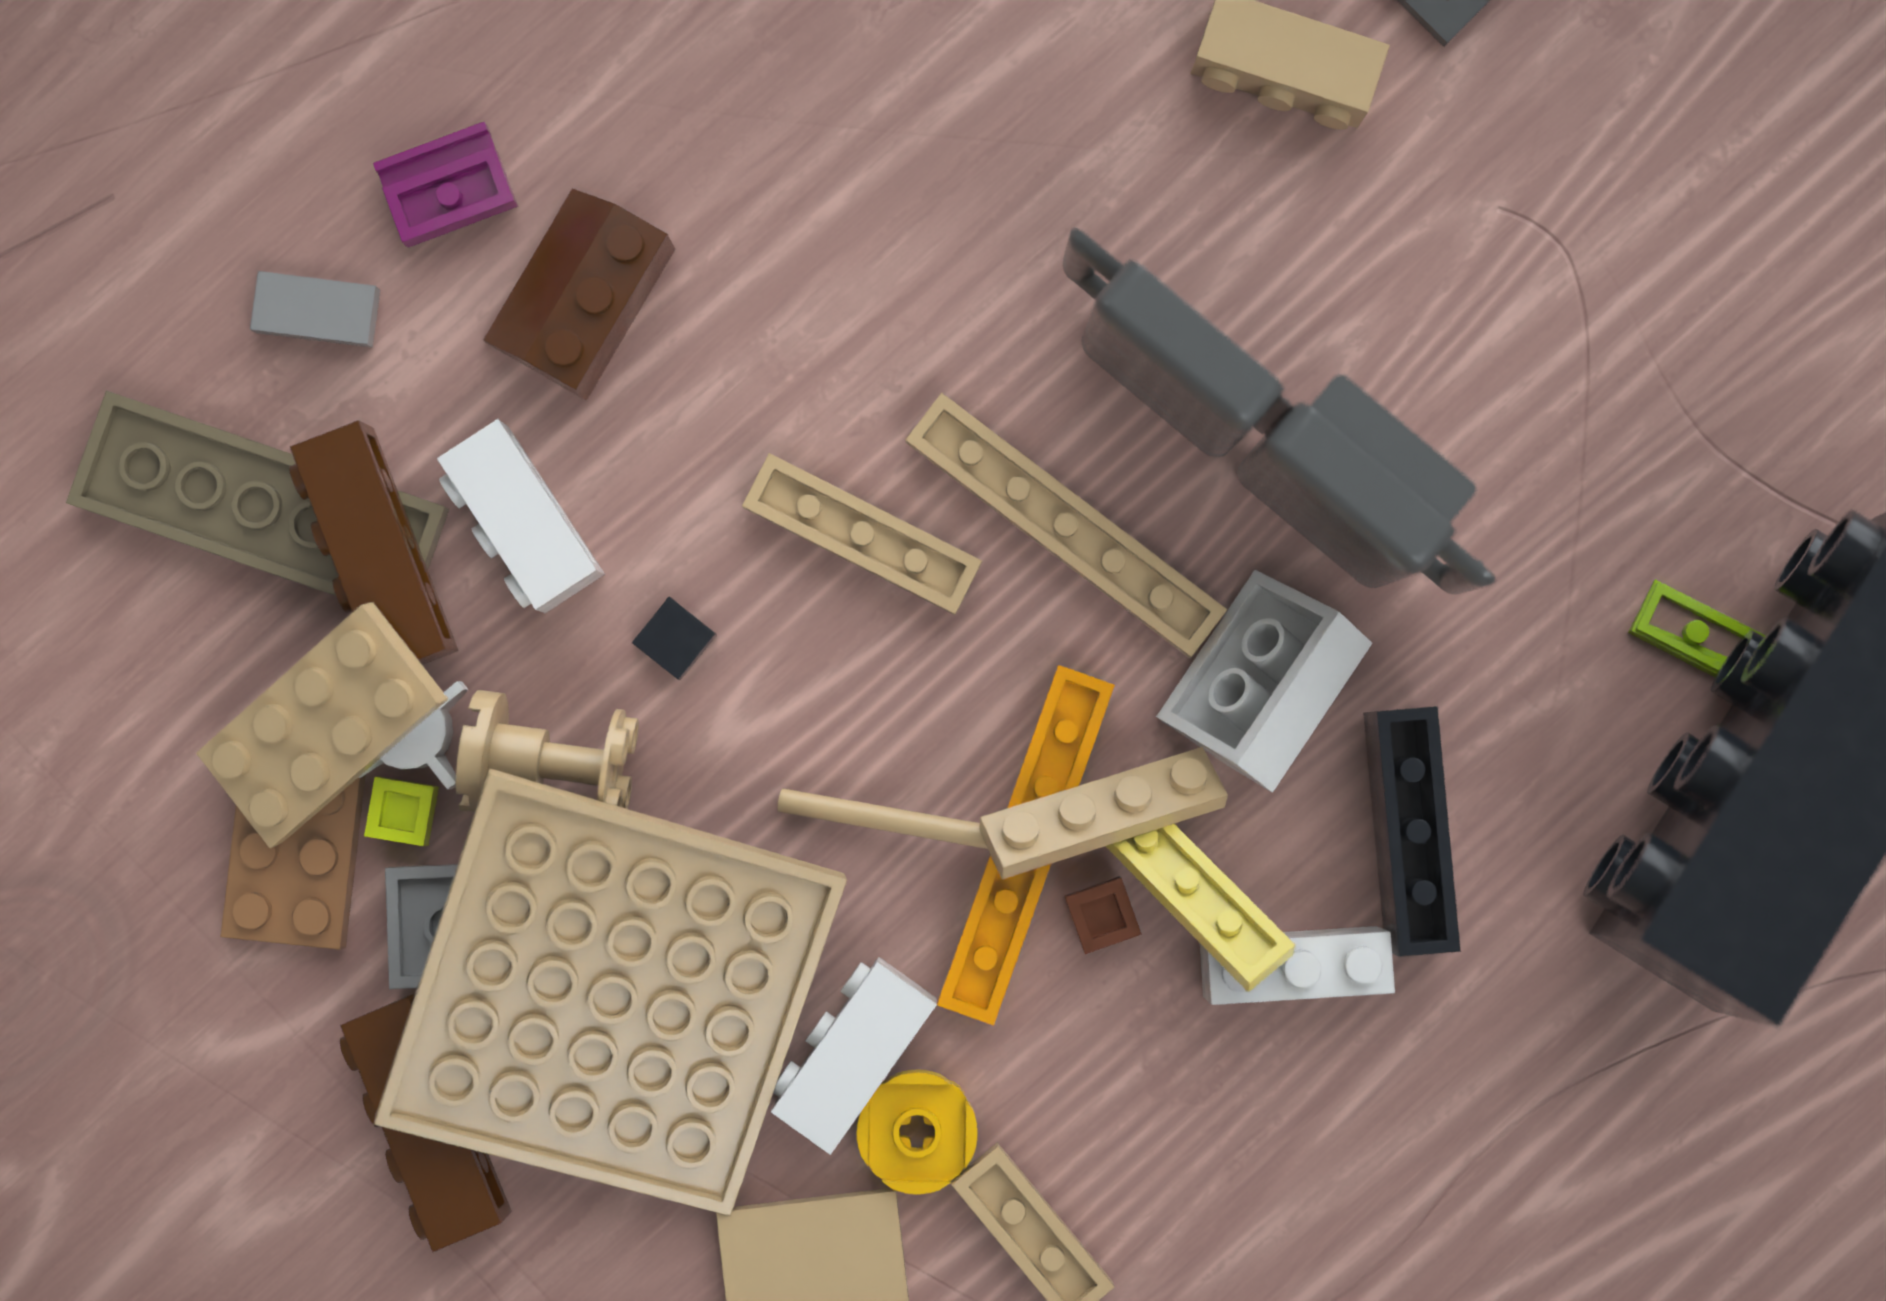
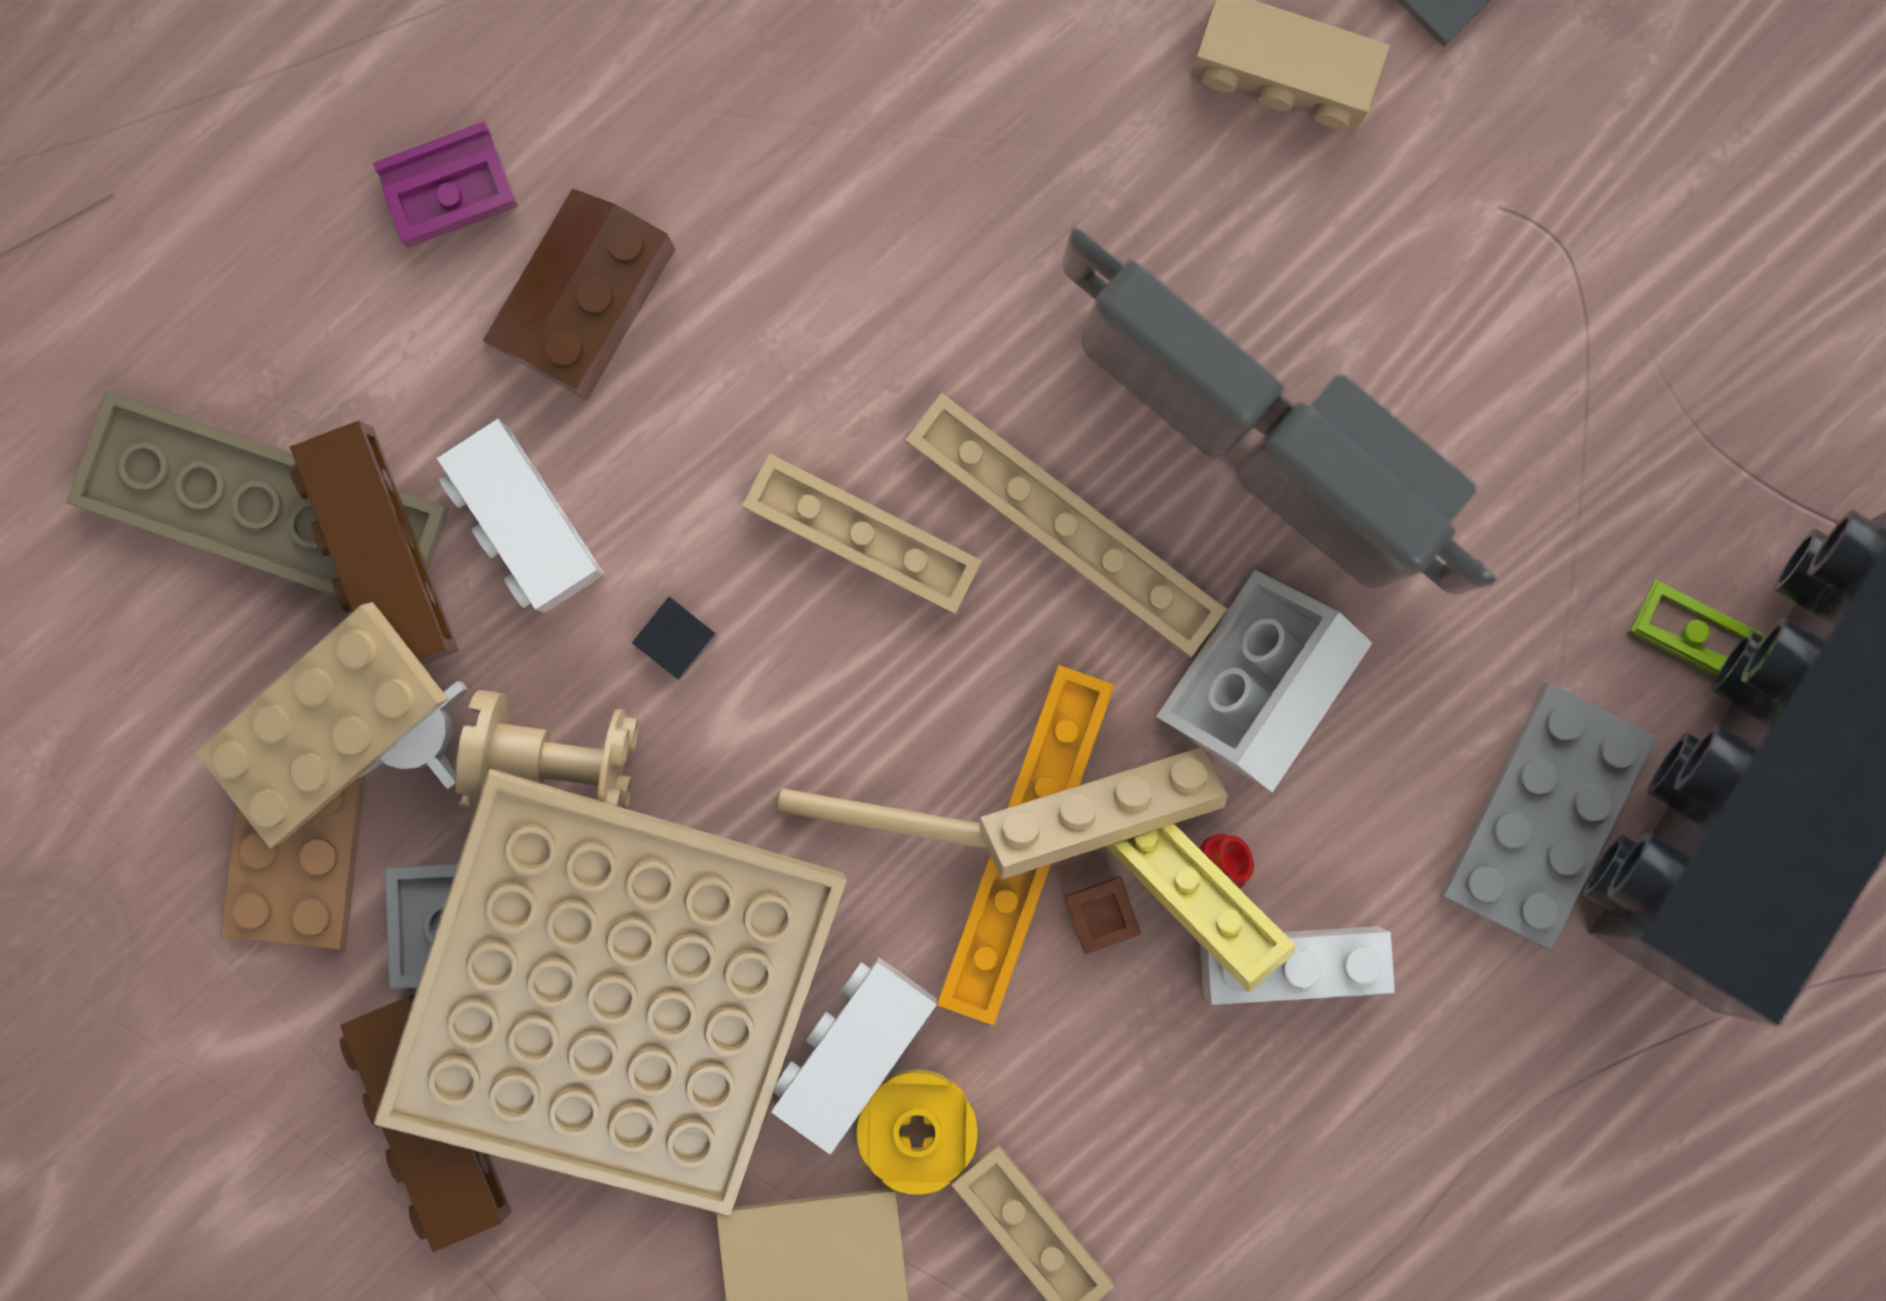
(315, 309): light grey tile -> none
(401, 811): neon yellow plate -> none
(1230, 856): none -> red plate
(1412, 830): black brick -> none
(1548, 815): none -> light grey plate

